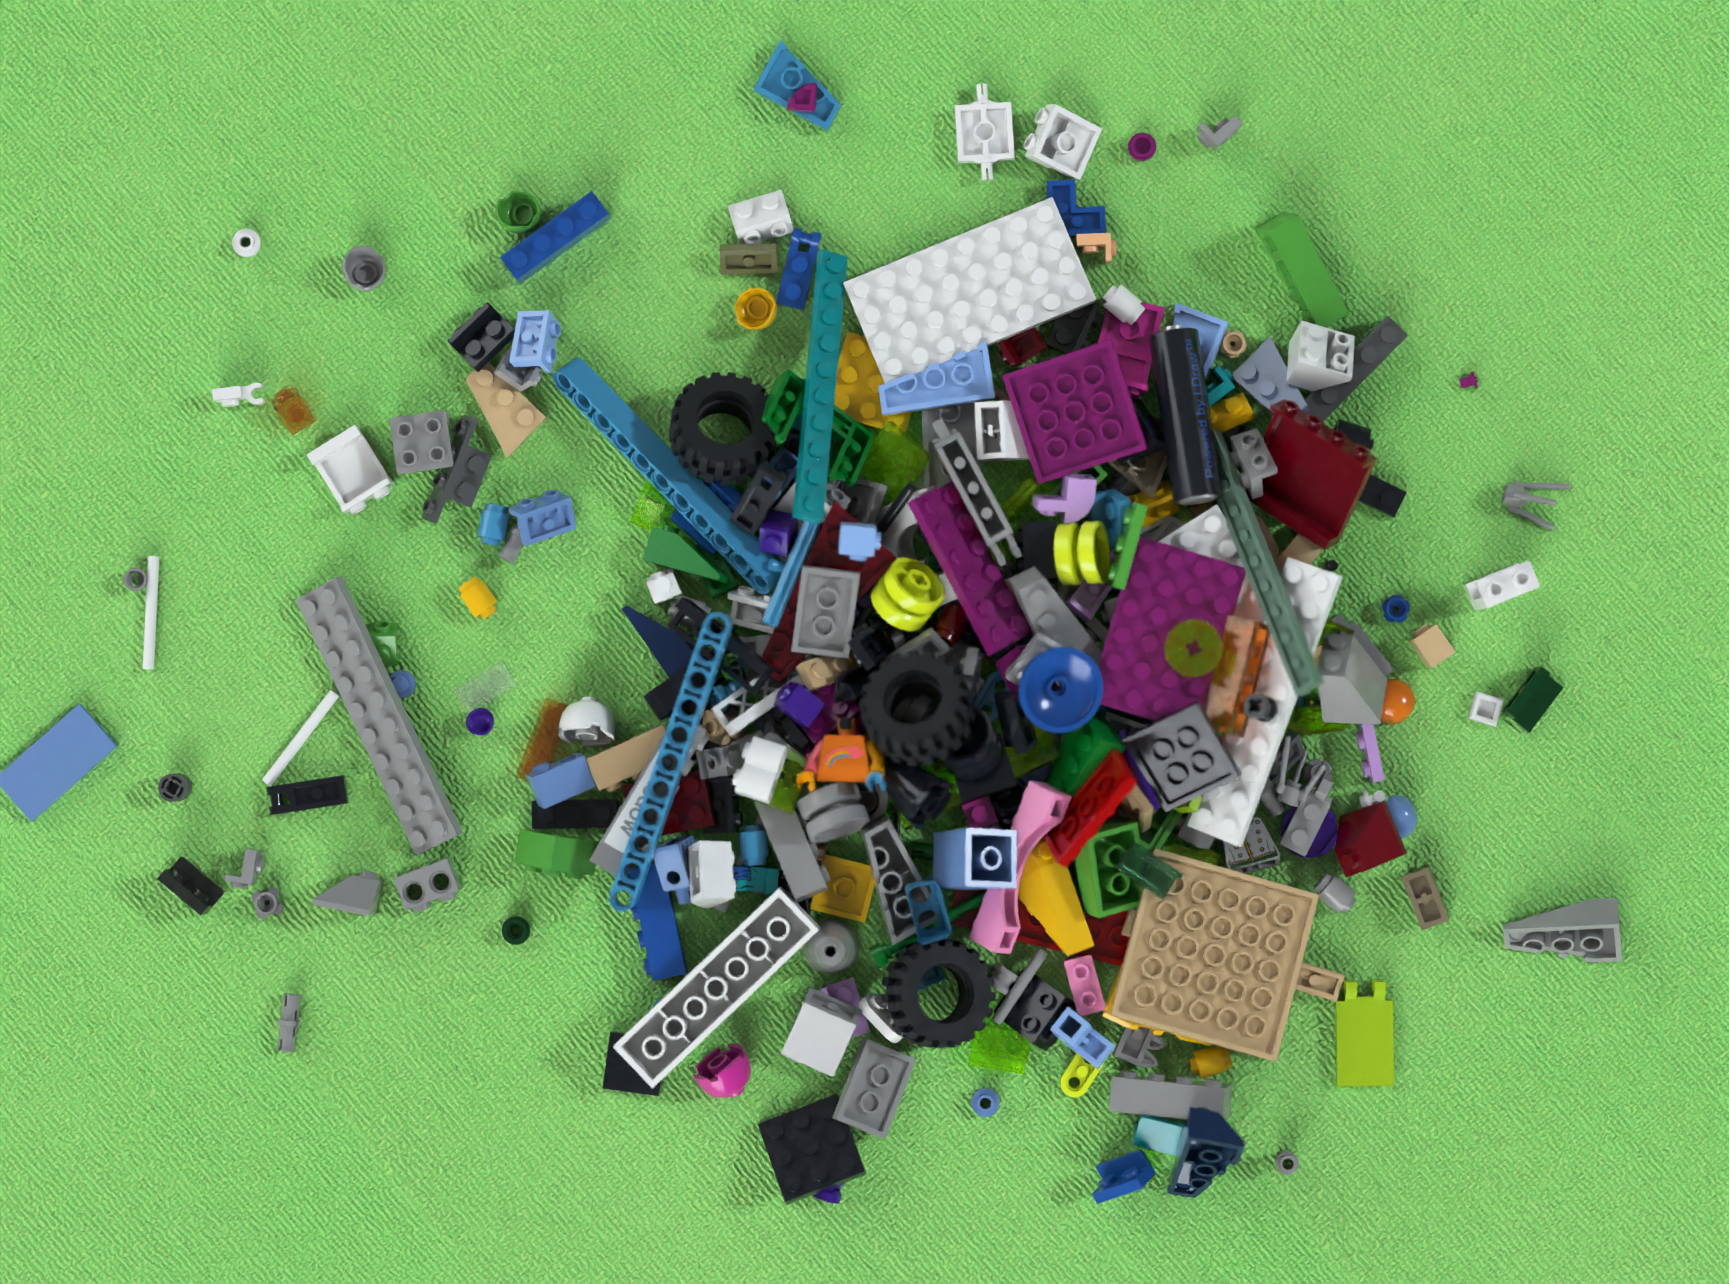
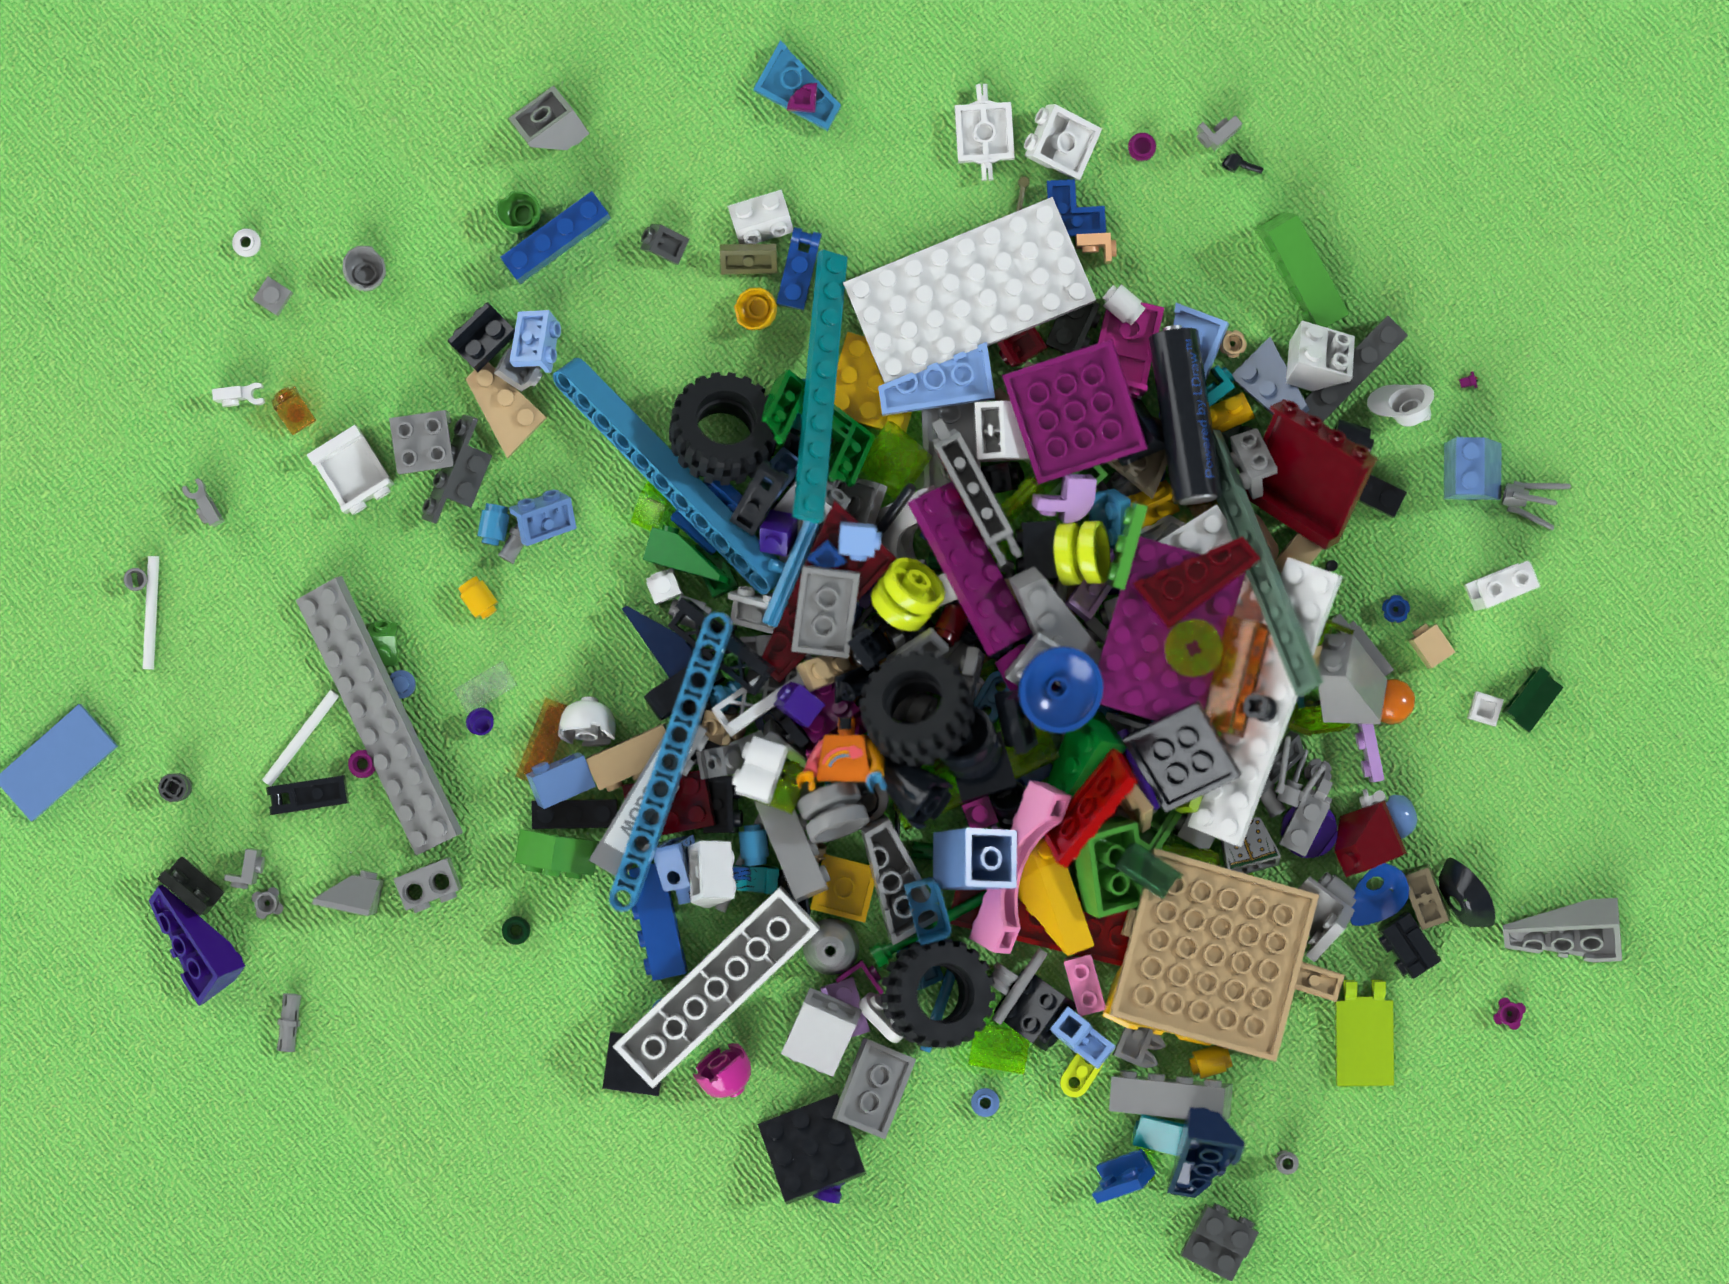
(204, 954): none -> dark purple wedge
(207, 509): none -> light grey plate
(272, 296): none -> light grey plate
(353, 764): none -> magenta plate
(549, 122): none -> light grey slope
(664, 243): none -> dark grey bracket
(826, 556): none -> blue tile
(871, 972): none -> magenta bracket
(942, 1000): none -> dark azure bar
(1003, 476): none -> black bracket
(1023, 184): none -> olive hinge
(1185, 587): none -> dark red wing
(1219, 1241): none -> dark grey plate
(1234, 160): none -> black hand
(1329, 918): none -> light grey bracket
(1381, 903): none -> blue piece
(1404, 403): none -> white piece
(1408, 945): none -> black brick
(1463, 884): none -> black piece
(1472, 469): none -> medium blue slope
(1517, 1013): none -> magenta plate

